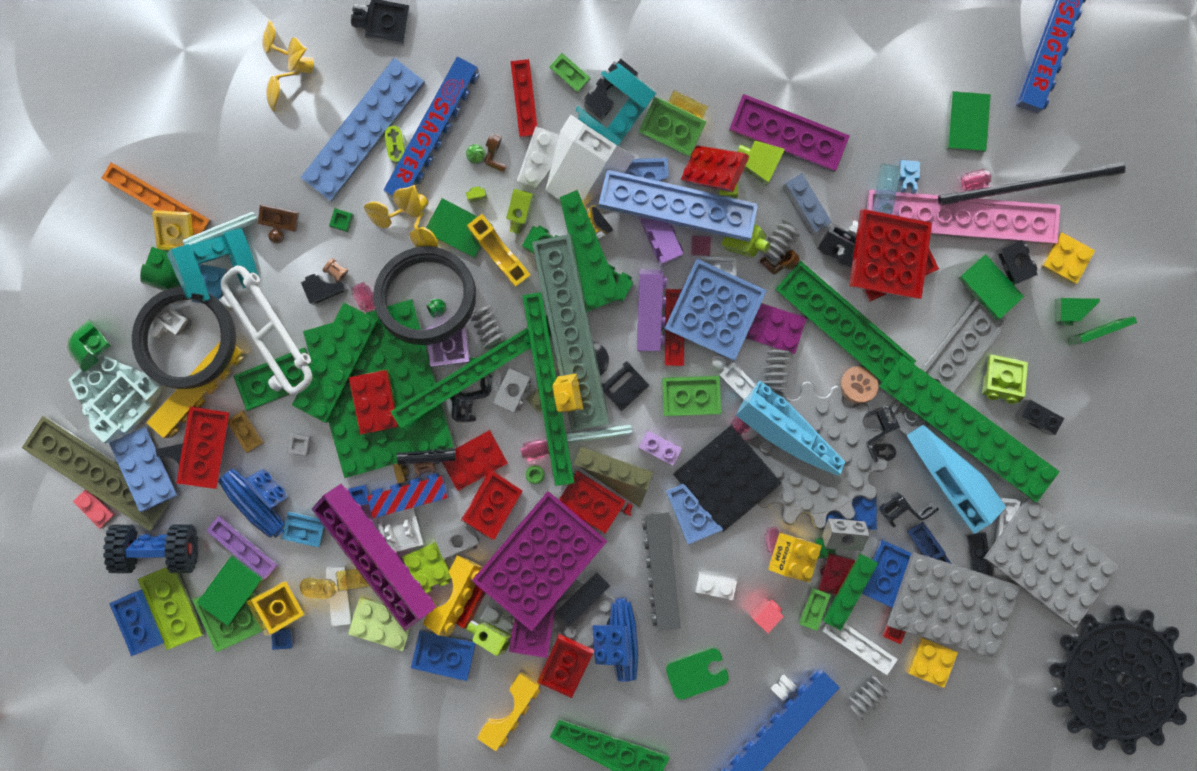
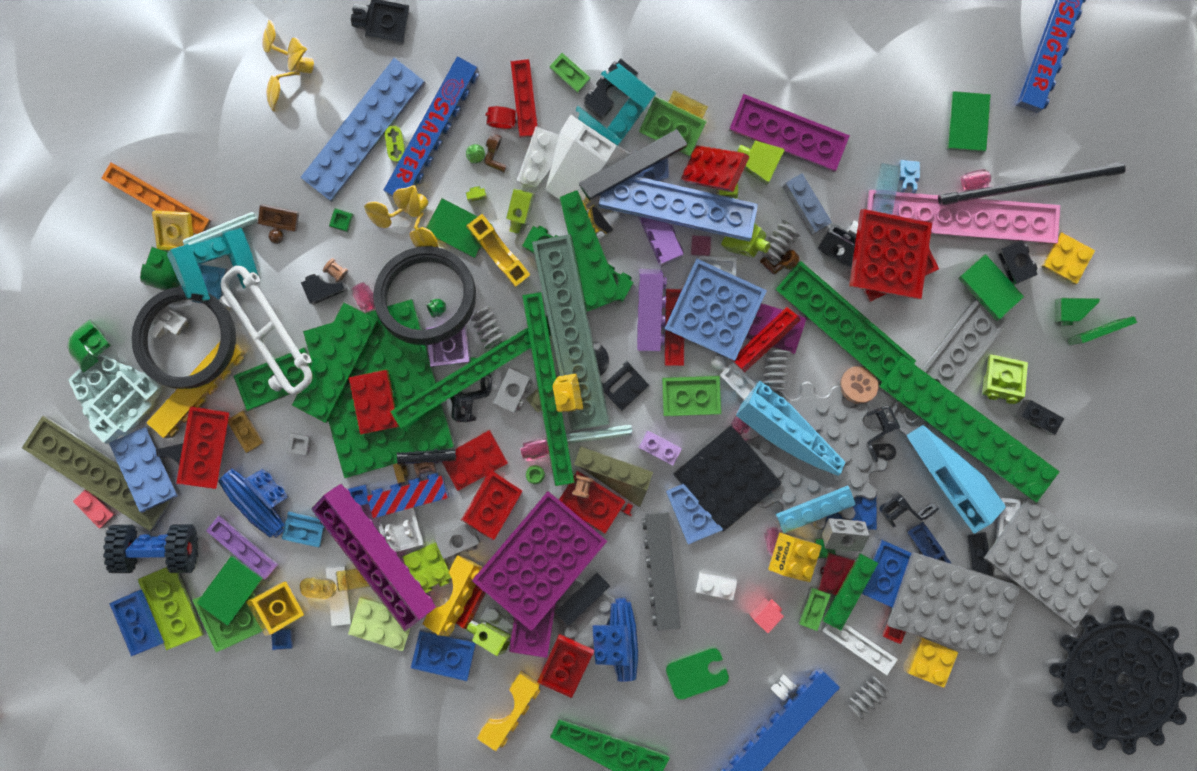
(501, 117): none -> red piece
(582, 486): none -> nougat bush
(632, 165): none -> tile
(766, 339): none -> red plate
(815, 509): none -> medium azure plate

